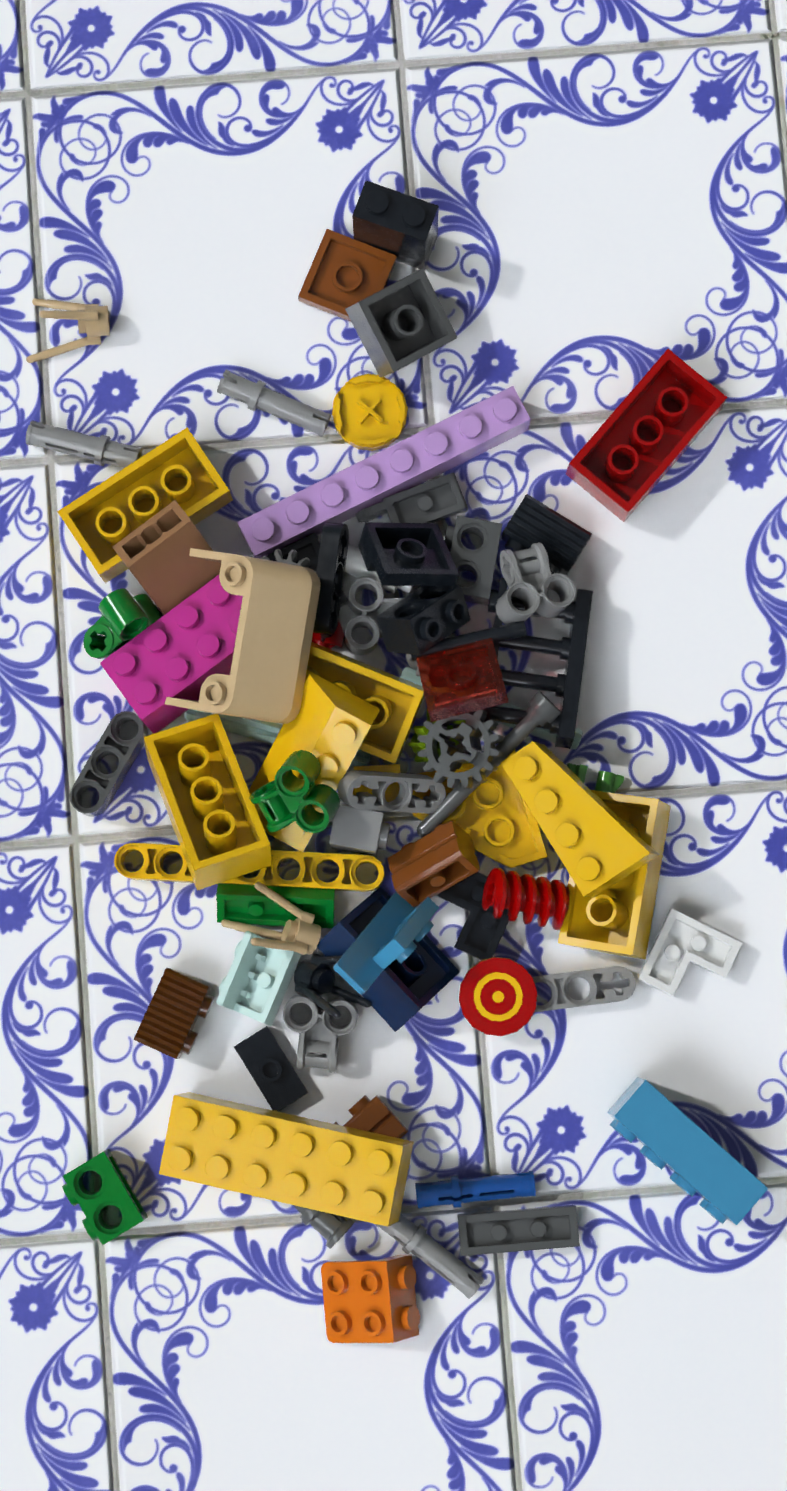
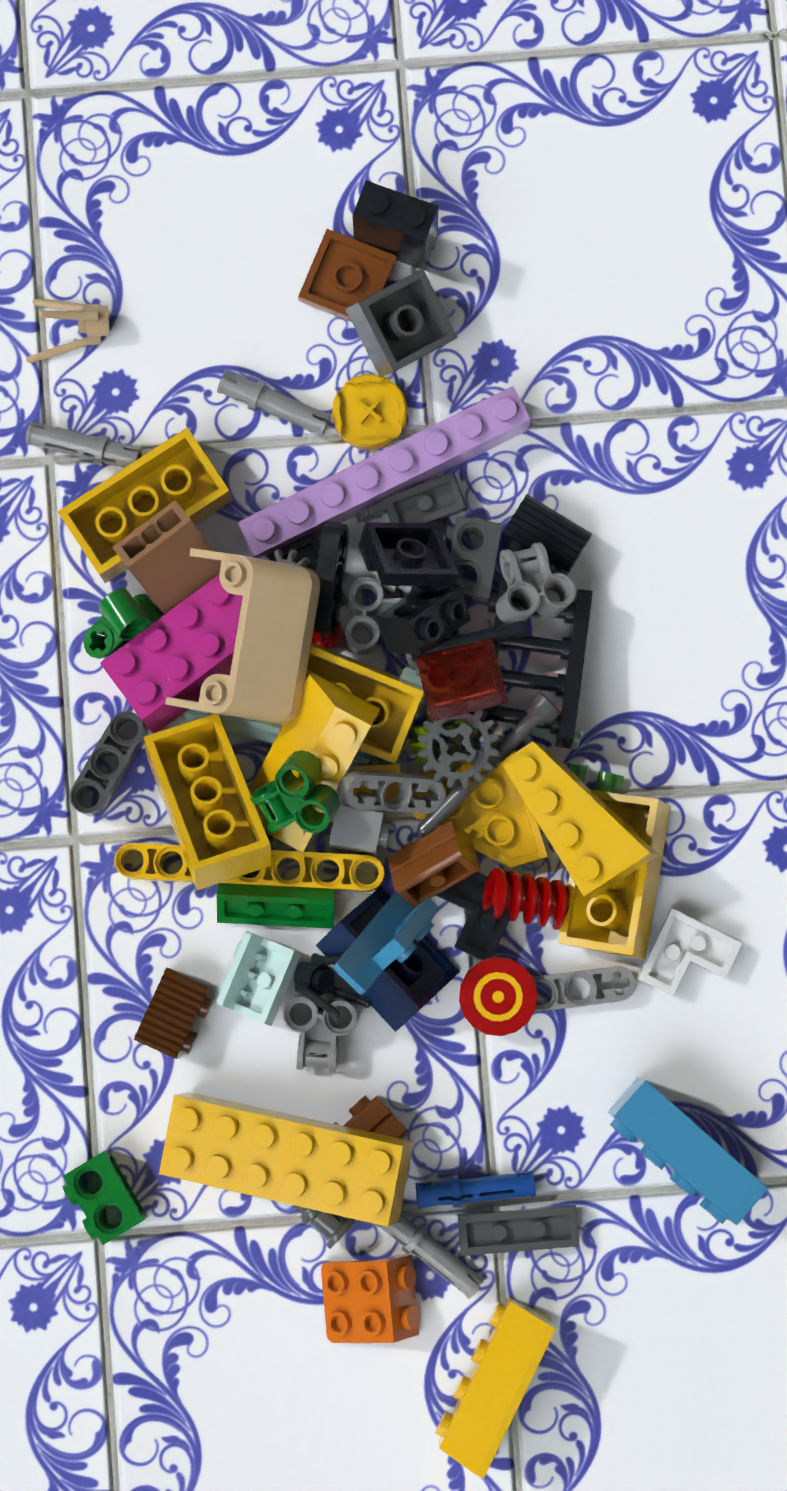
(271, 1069): black plate -> none
(297, 935): tan plant -> none
(495, 1385): none -> yellow slope
(646, 435): red brick -> none

